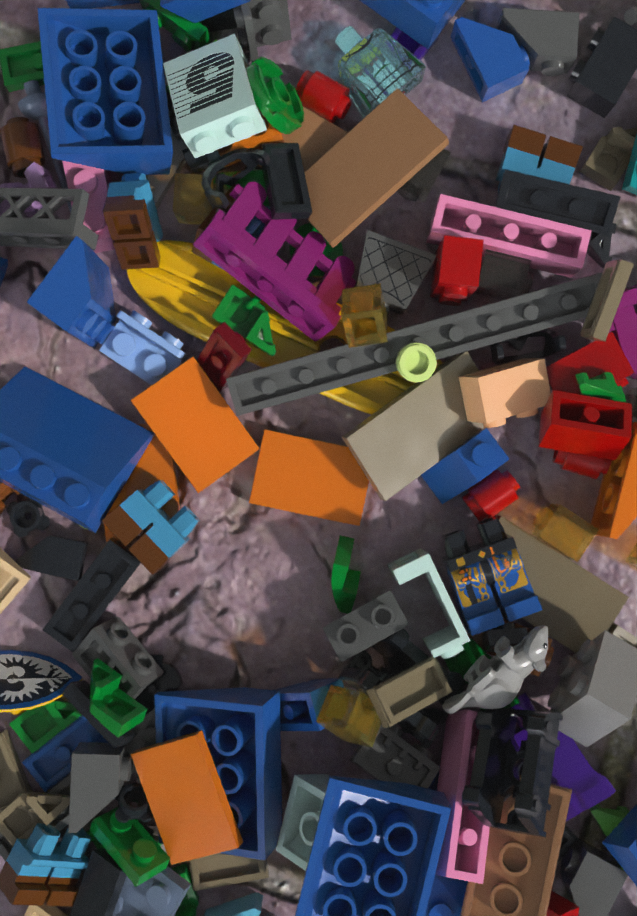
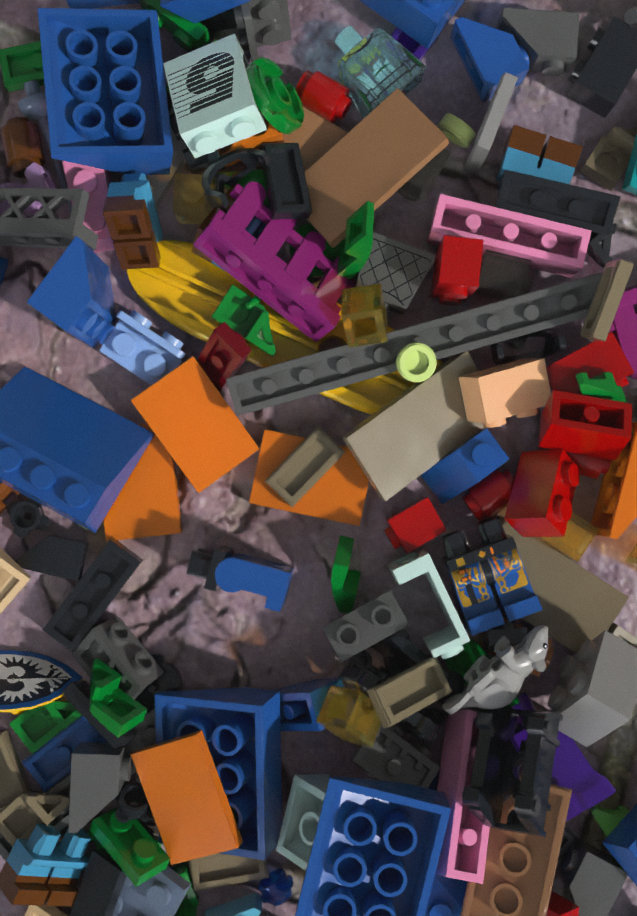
(163, 538): dark azure hips -> none
(242, 573): none -> blue hips
(276, 888): none -> clear blue plate
(305, 466): none -> dark tan tile
(358, 241): none -> green slope
(414, 525): none -> red brick
(457, 130): none -> yellowish green tile
(490, 123): none -> light grey tile
(542, 493): none -> red brick

